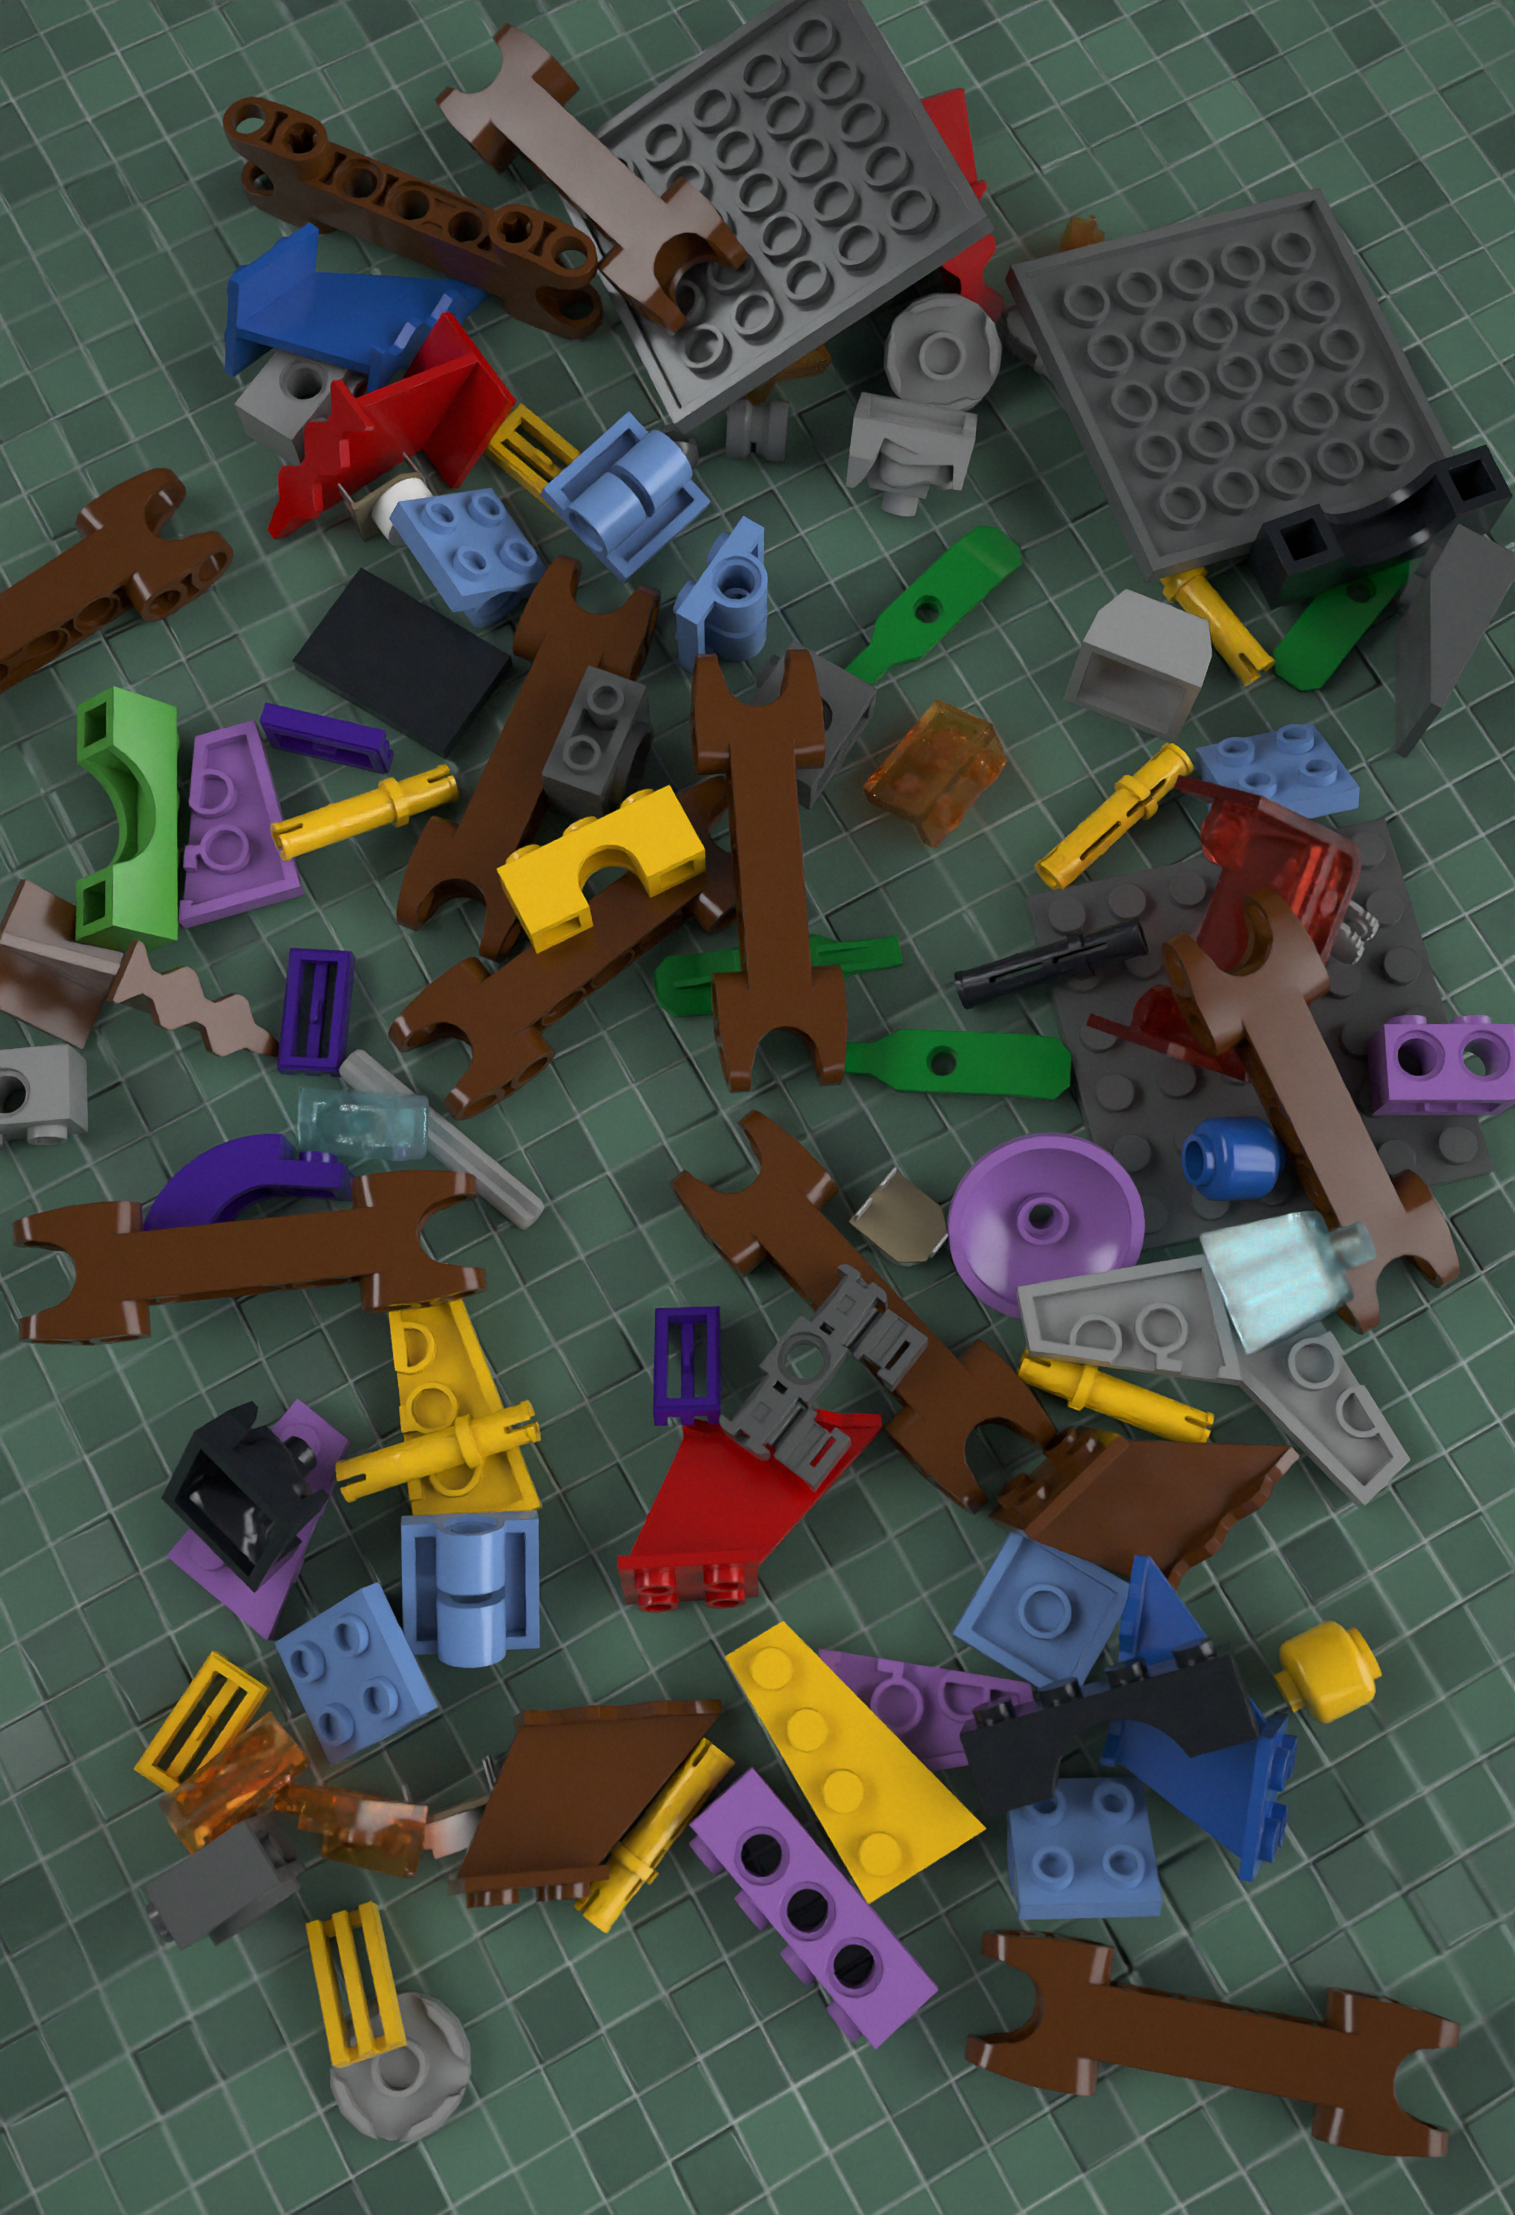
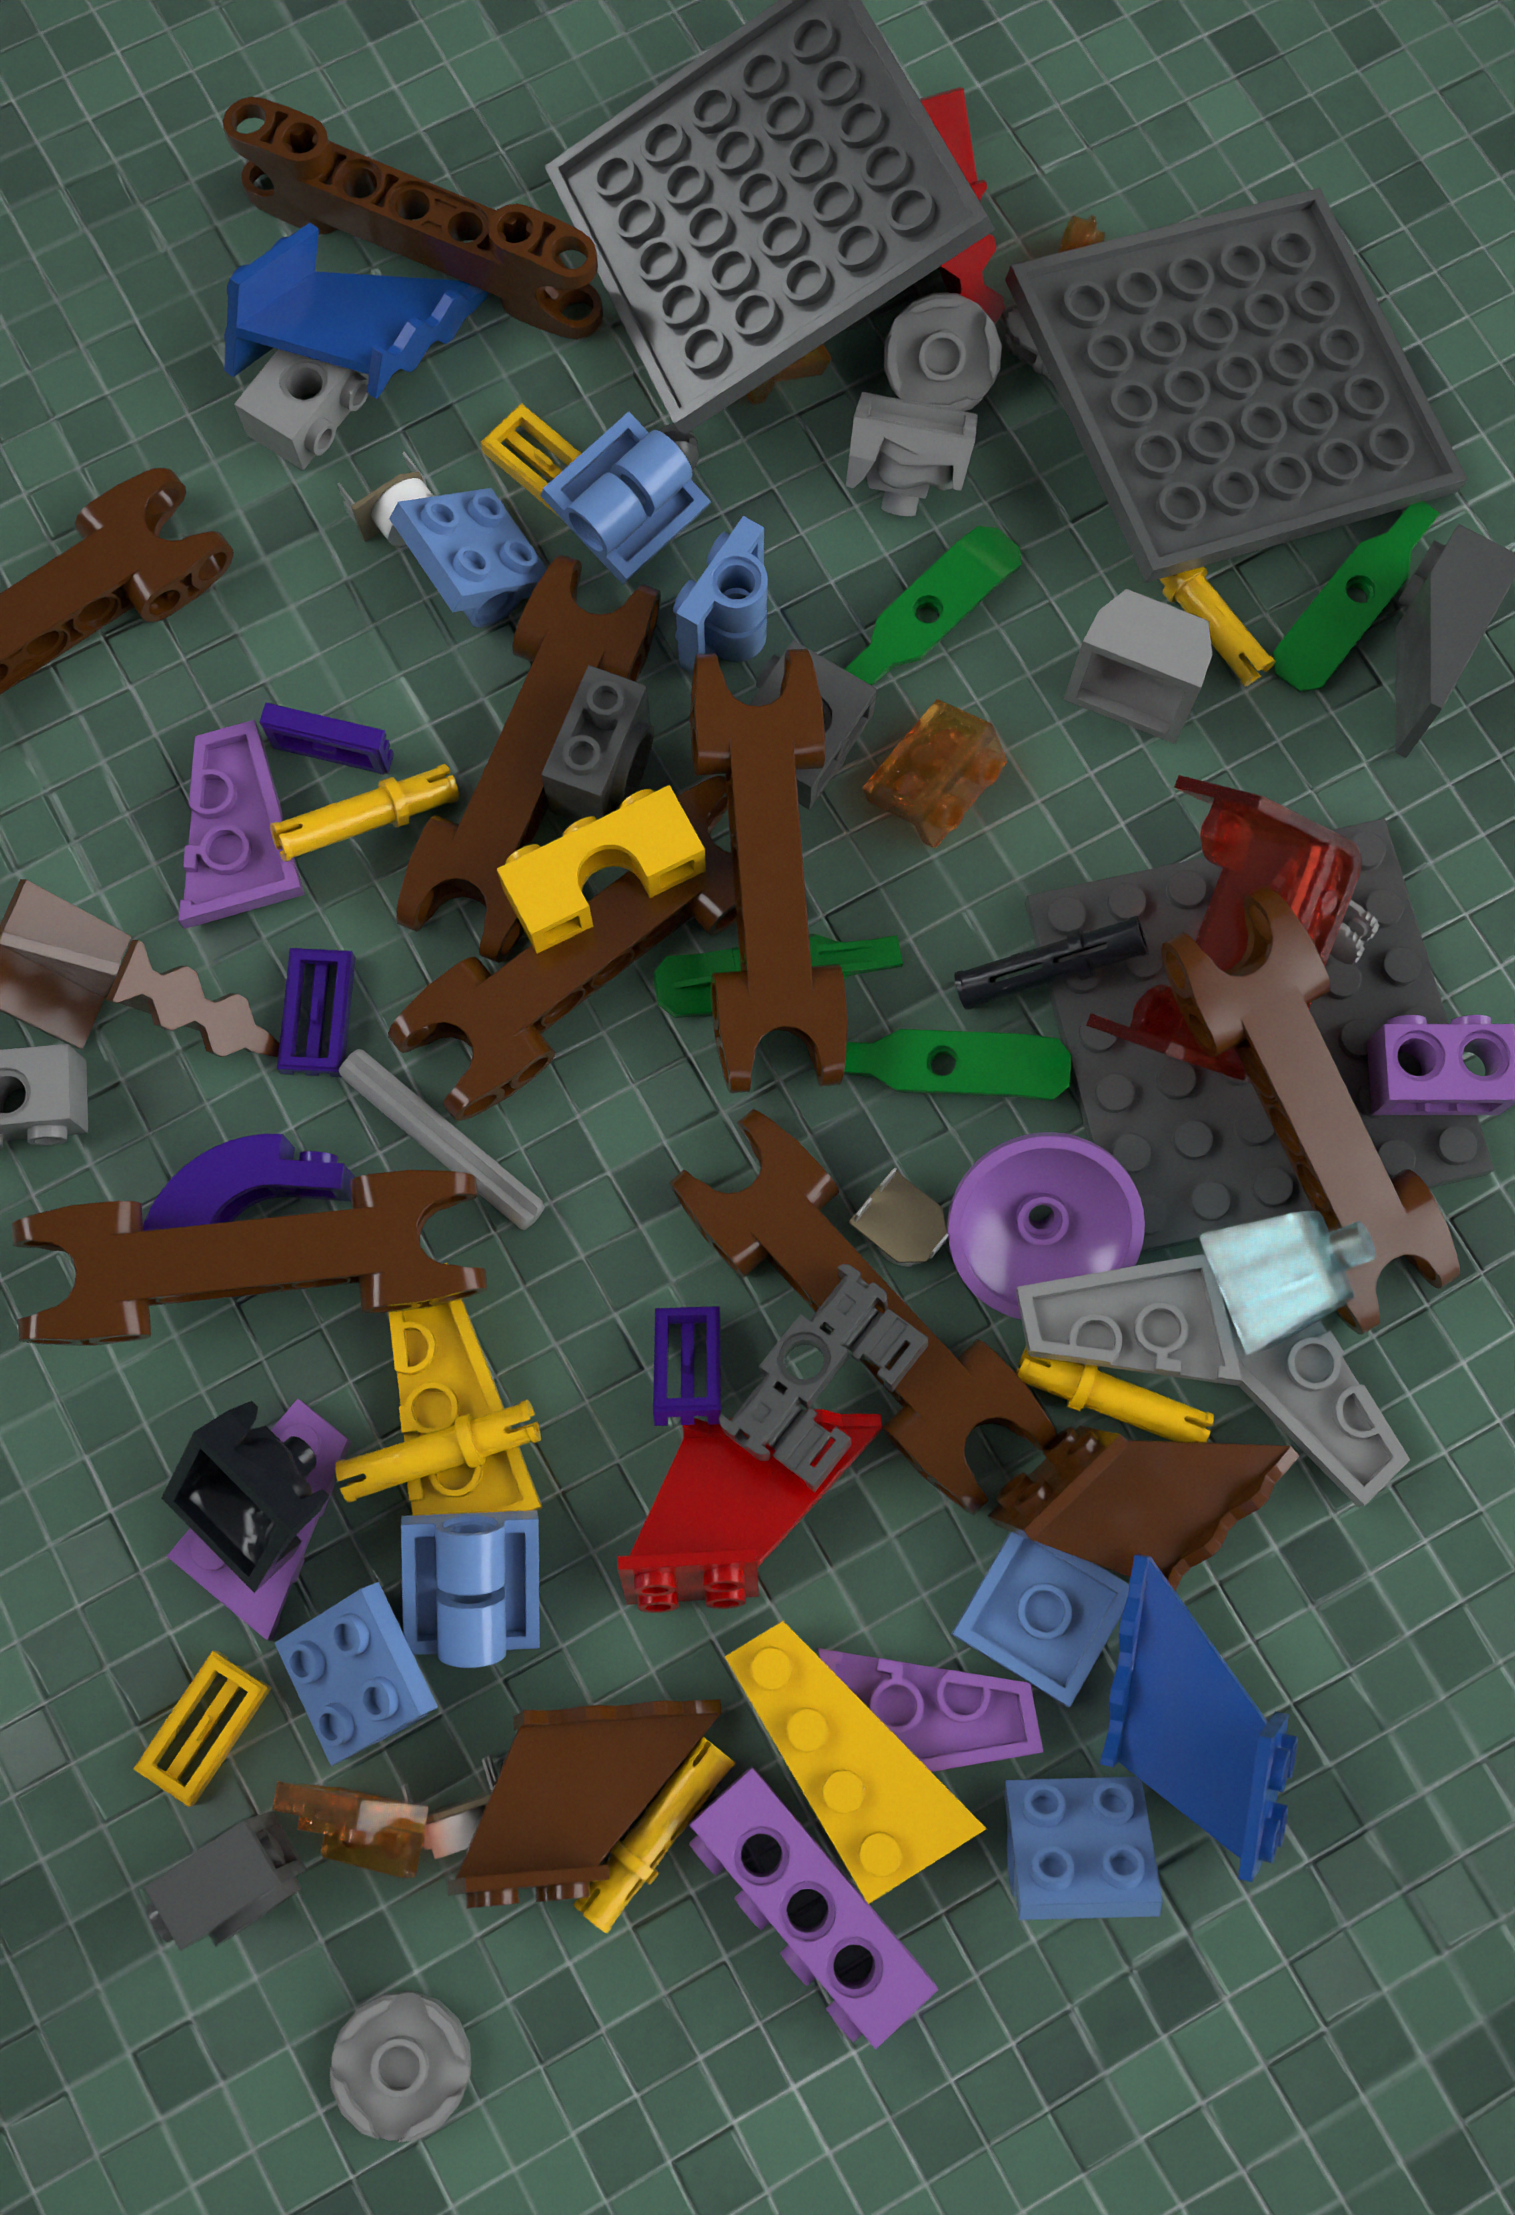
(133, 753): bright green arch -> none
(234, 1783): clear orange bracket -> none
(332, 2009): yellow tile -> none
(363, 1123): clear light blue slope -> none
(403, 663): black tile -> none
(442, 405): red piece -> none
(650, 234): piece -> none
(757, 430): dark grey wheel -> none
(1133, 800): yellow pin -> none
(1190, 1698): black arch -> none
(1233, 1158): blue head -> none
(1285, 766): medium blue plate -> none
(1324, 550): black arch -> none
(1327, 1672): yellow head -> none
(1335, 2063): reddish brown piece -> none

